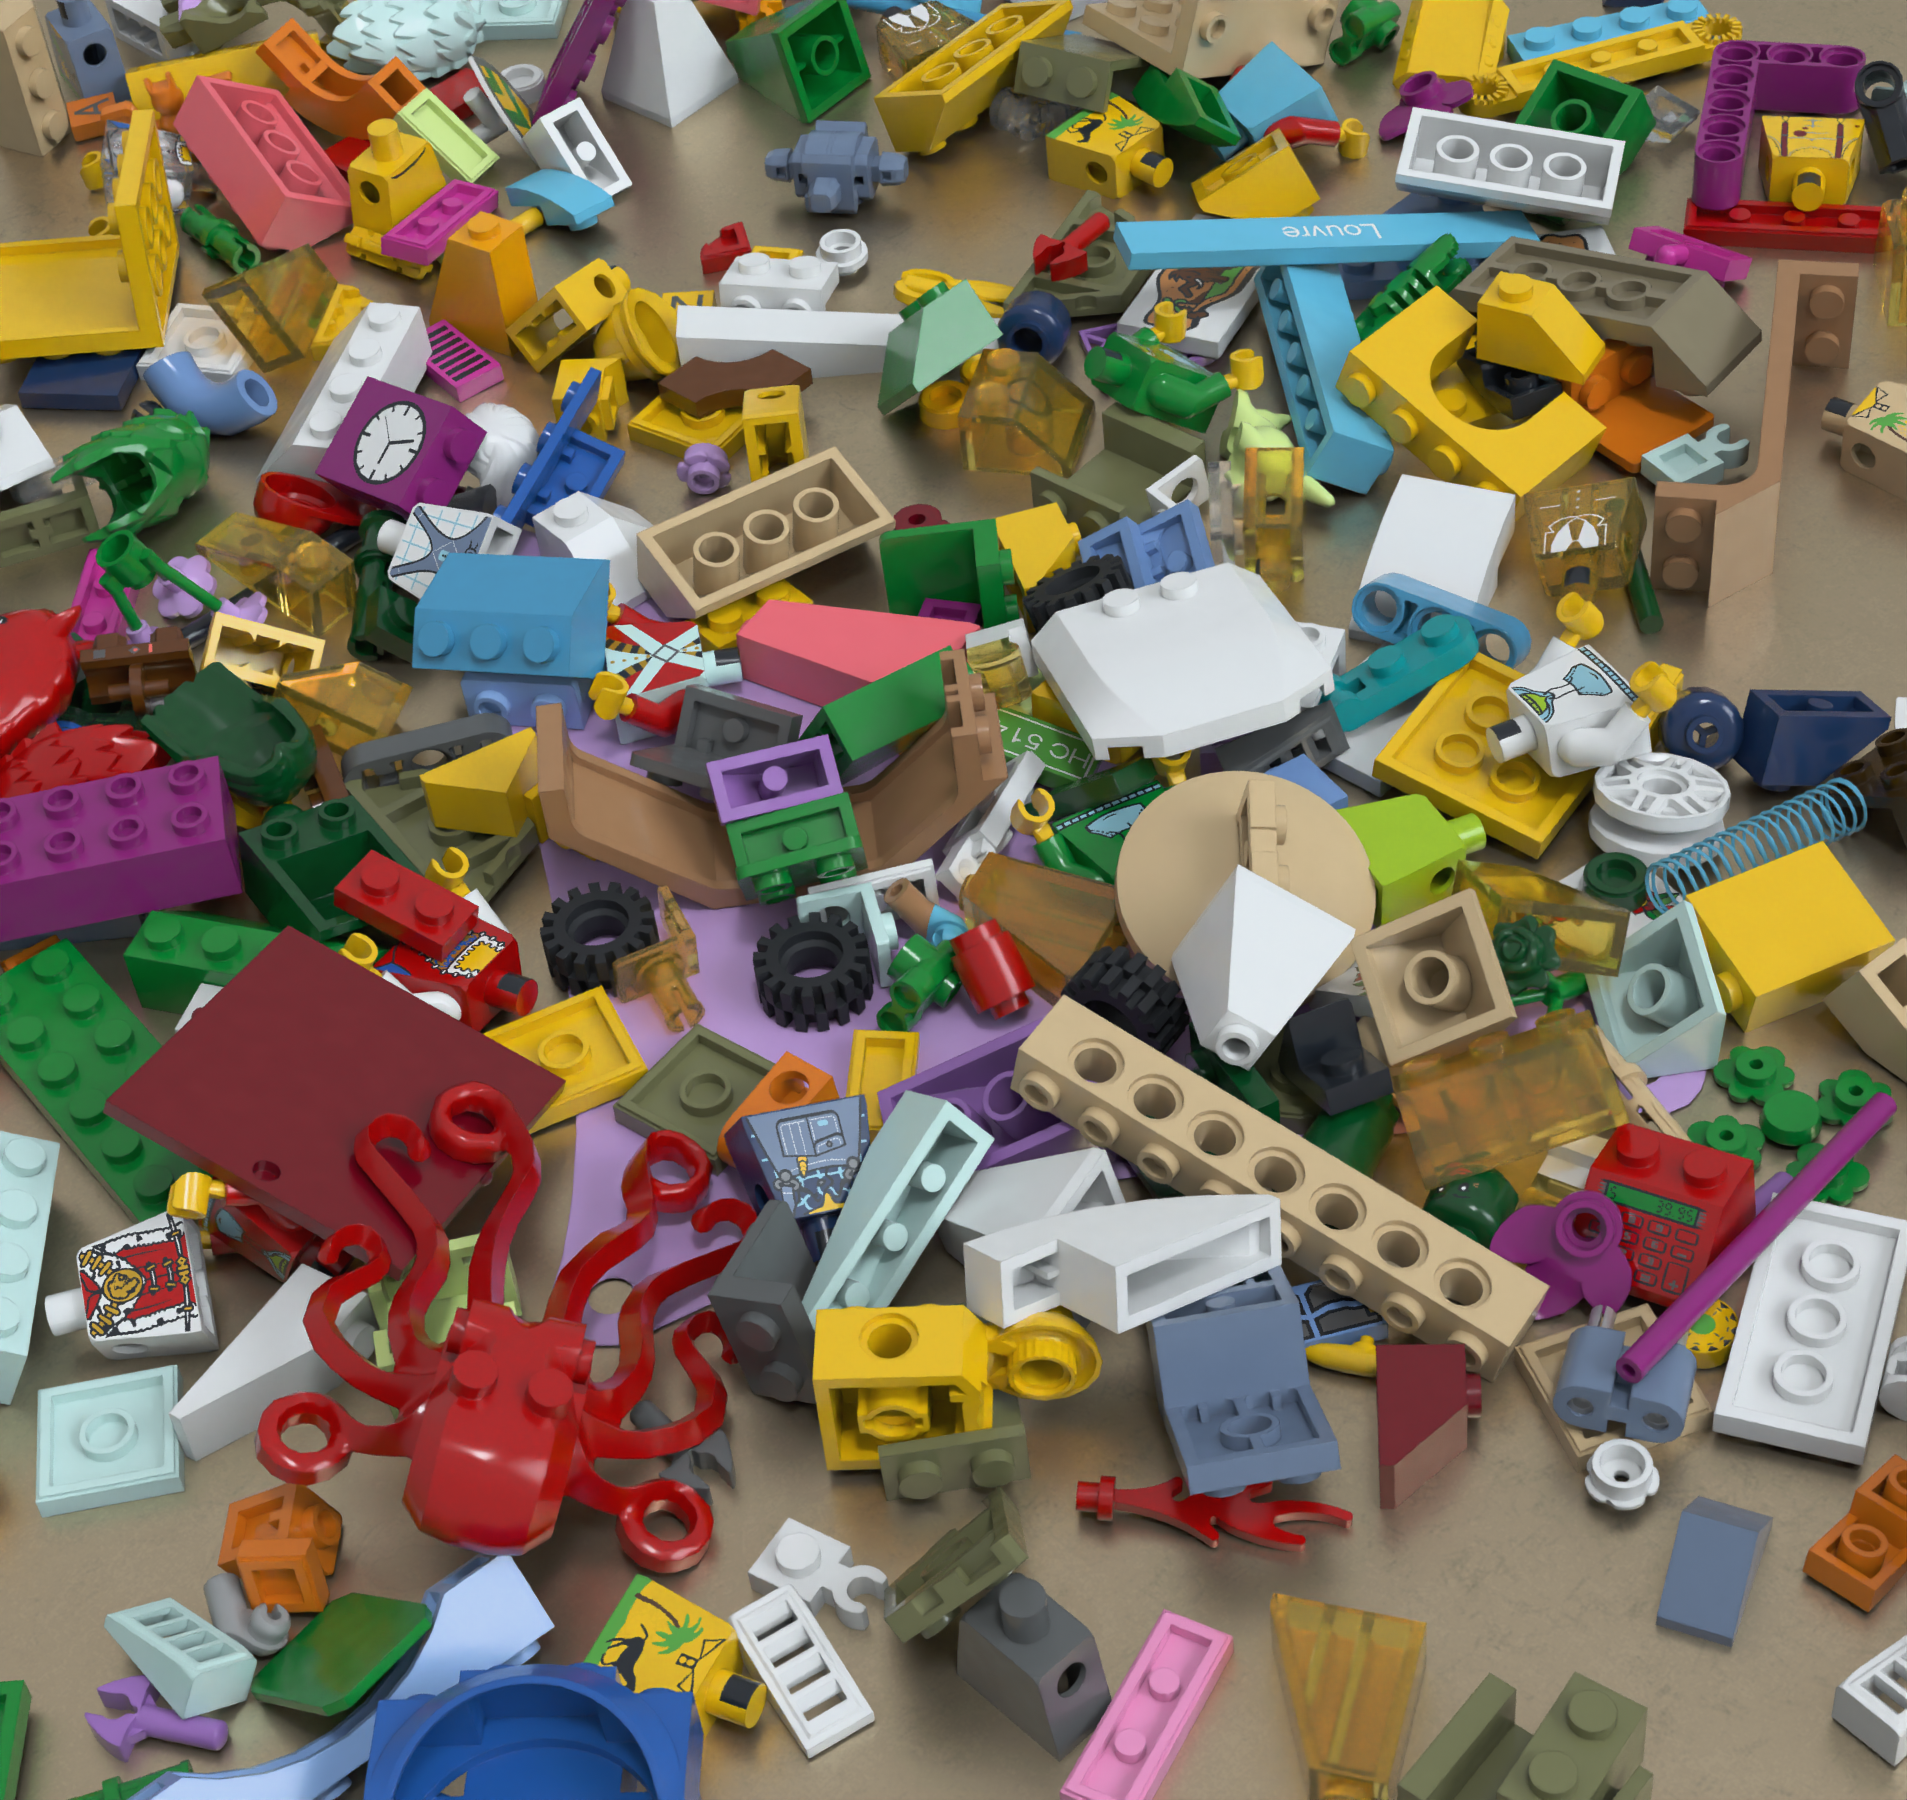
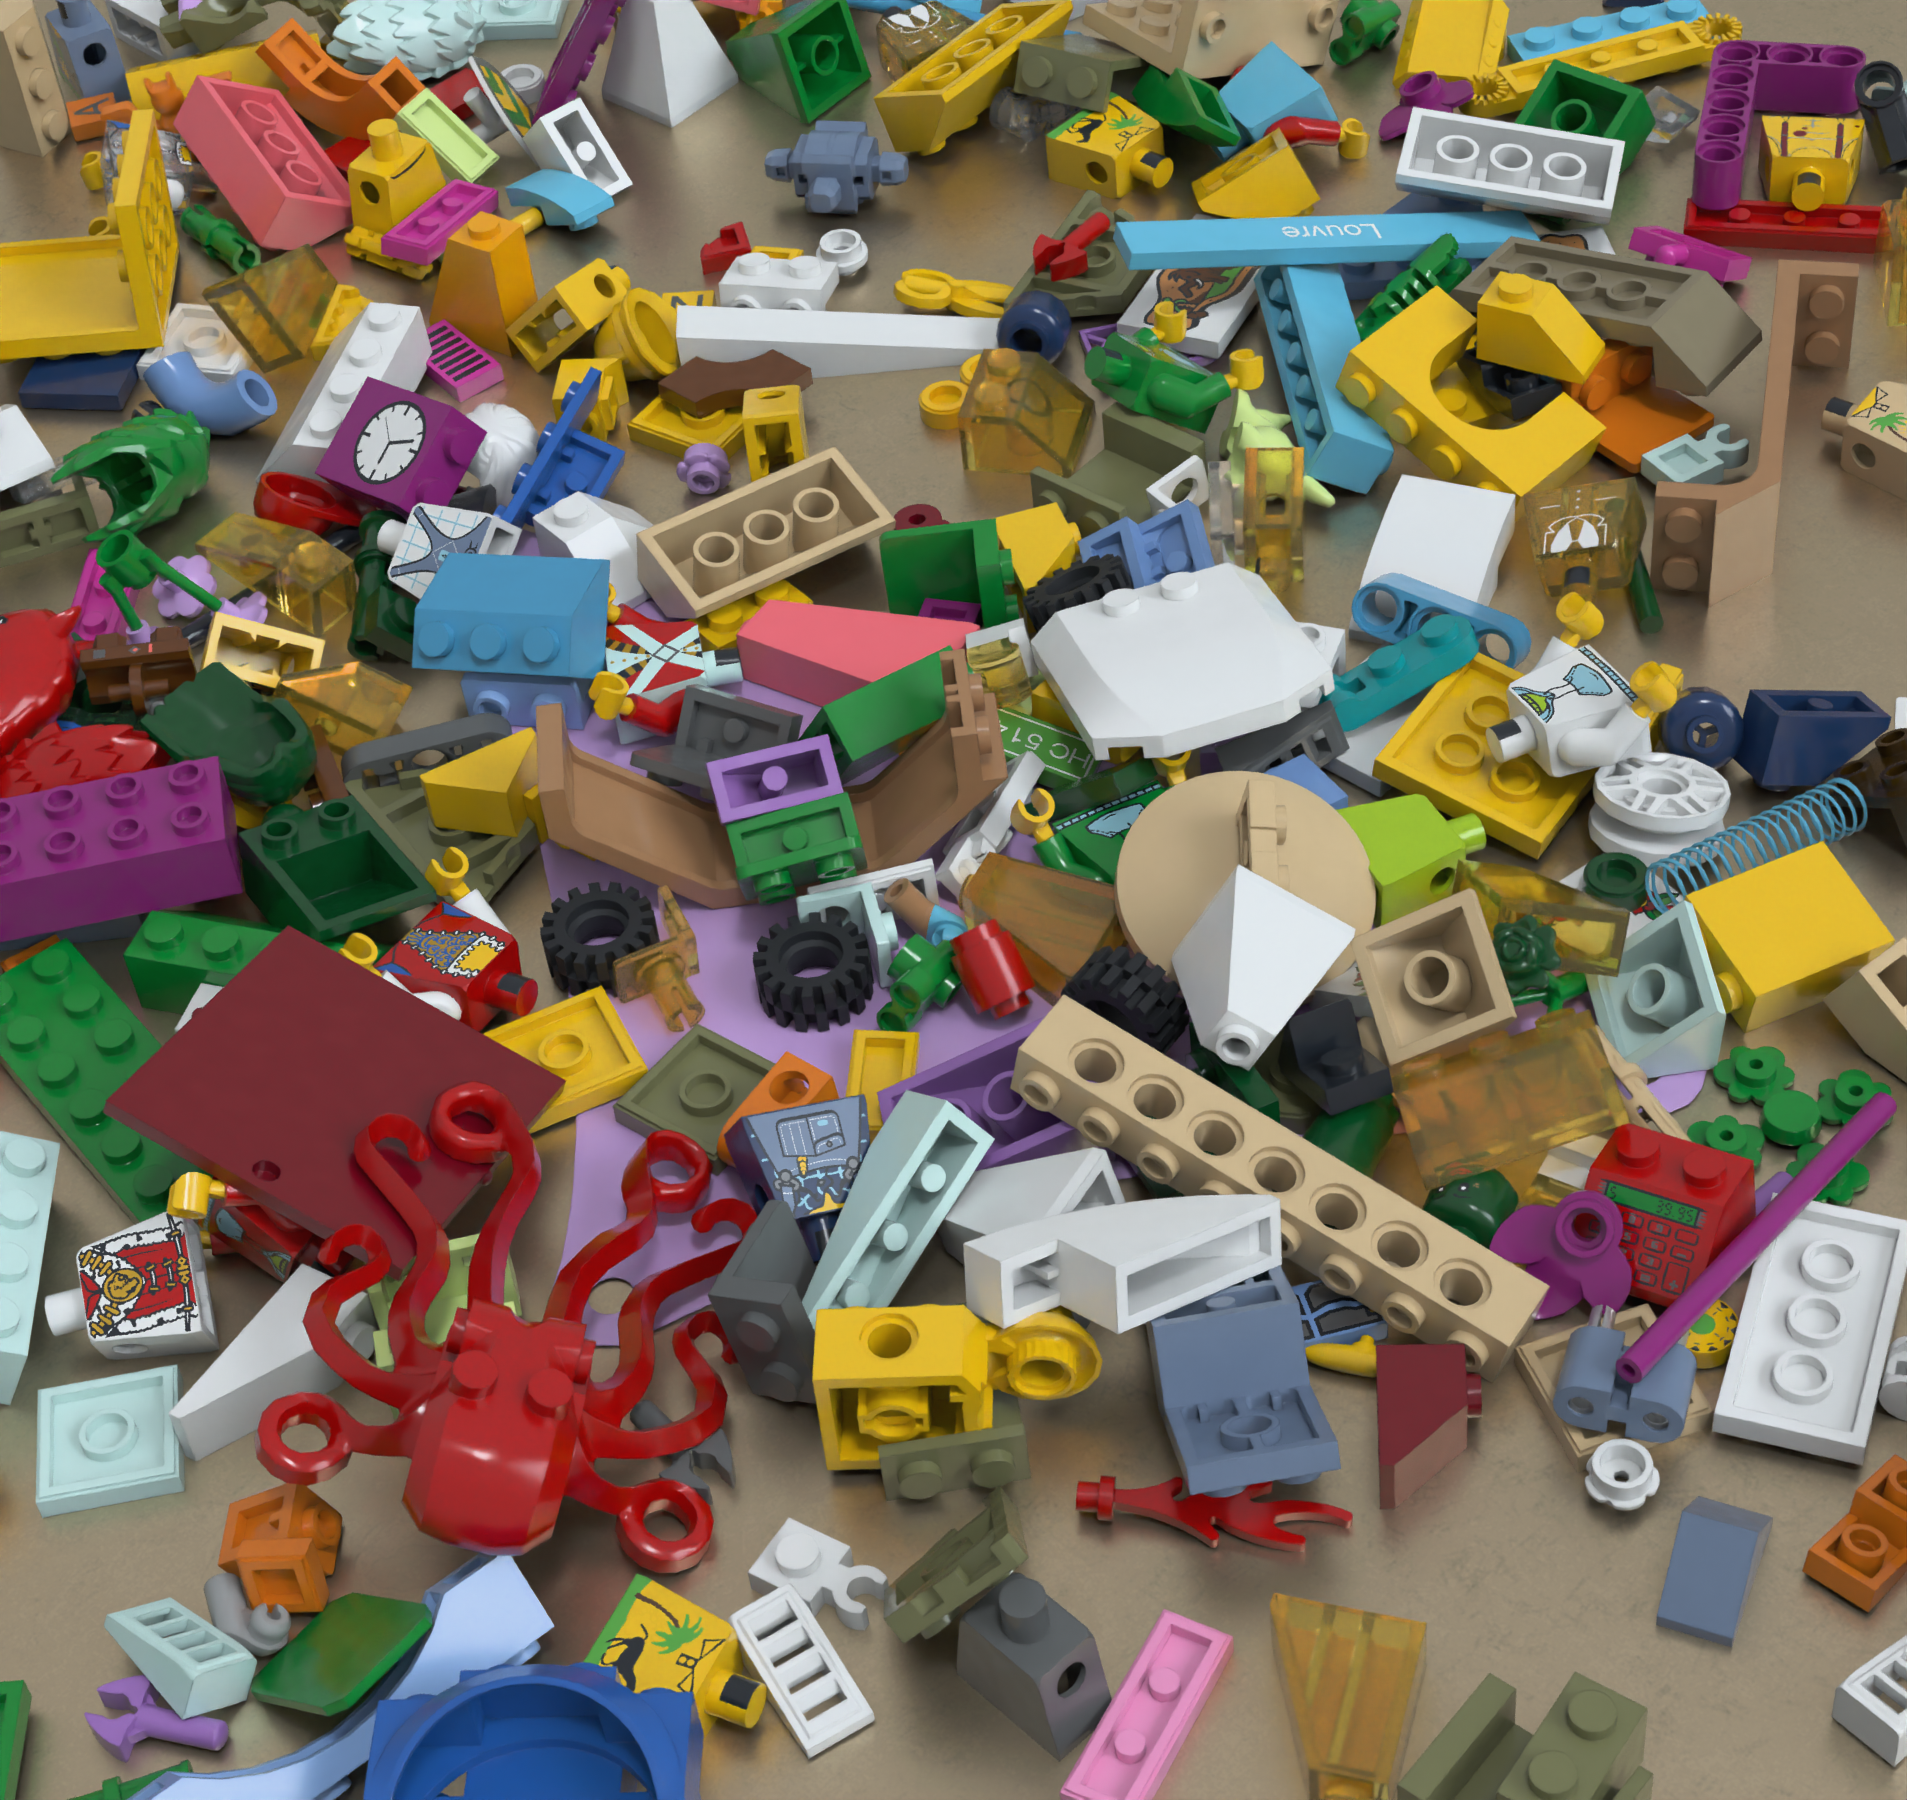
(406, 905): red plate -> none
(934, 338): slope -> none

